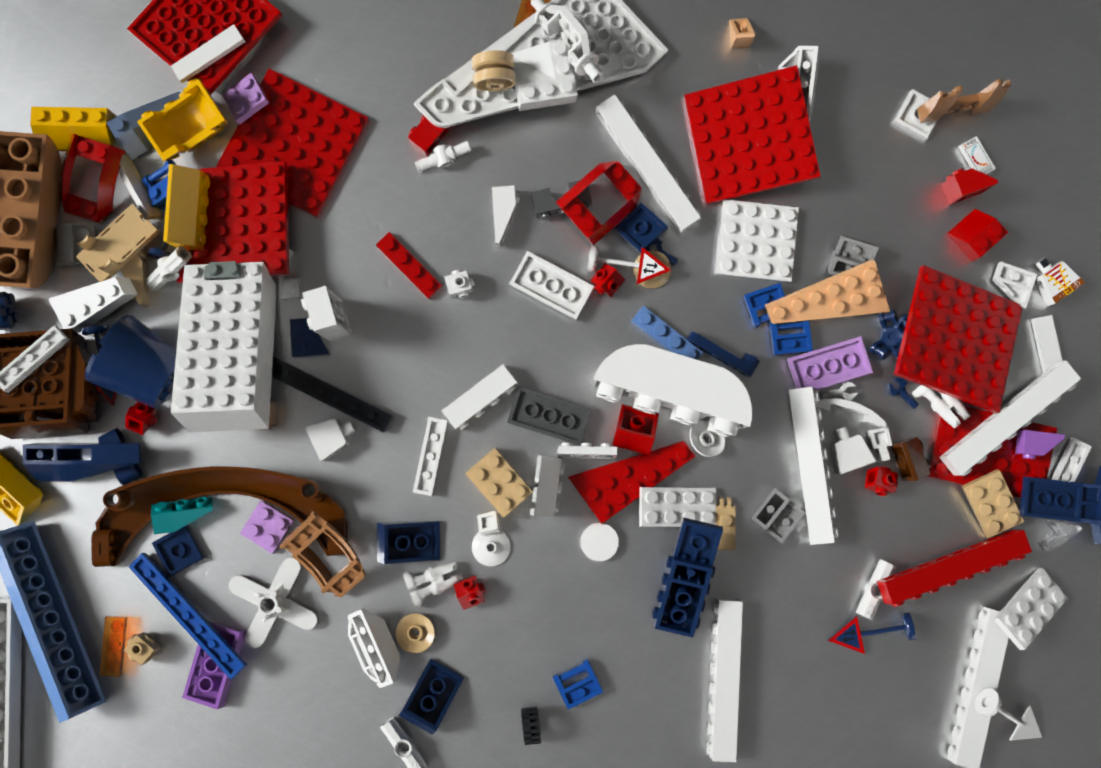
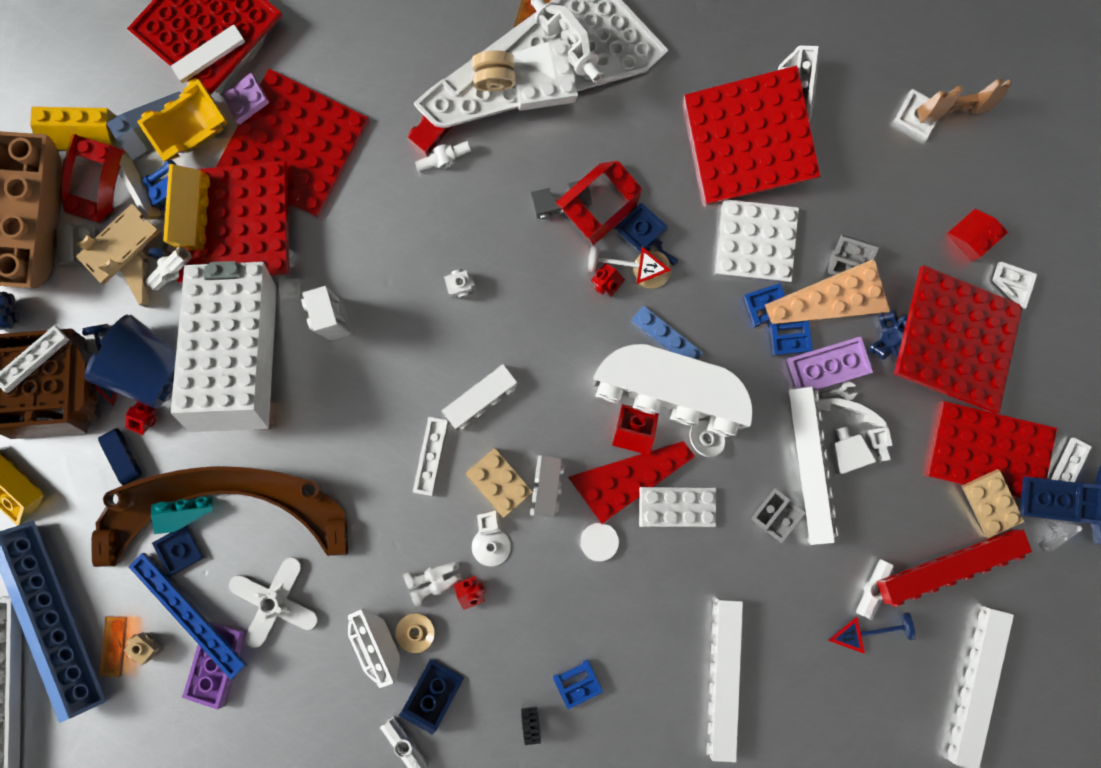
(77, 460): dark blue wedge -> none
(92, 303): white wedge -> none
(267, 526): lavender plate -> none
(303, 536): medium nougat wedge -> none
(305, 341): dark blue wing -> none
(329, 437): white torso -> none
(330, 395): black plate -> none
(408, 265): red plate -> none
(408, 541): dark blue slope -> none
(504, 208): white slope -> none
(549, 415): dark grey plate -> none
(551, 285): white plate -> none
(587, 451): white plate -> none
(648, 164): white brick -> none
(687, 578): dark blue wedge -> none
(726, 517): tan hinge -> none
(741, 33): light nougat slope -> none
(745, 366): dark blue beam -> none
(881, 480): red brick -> none
(902, 392): dark blue bar -> none
(911, 459): reddish brown slope -> none
(943, 406): white piece -> none
(966, 184): red slope -> none
(976, 156): white tile -> none
(990, 702): white piece -> none
(1012, 416): white brick -> none
(1031, 609): white plate -> none
(1036, 443): medium lavender slope -> none
(1046, 341): white tile -> none
(1056, 281): torso -> none

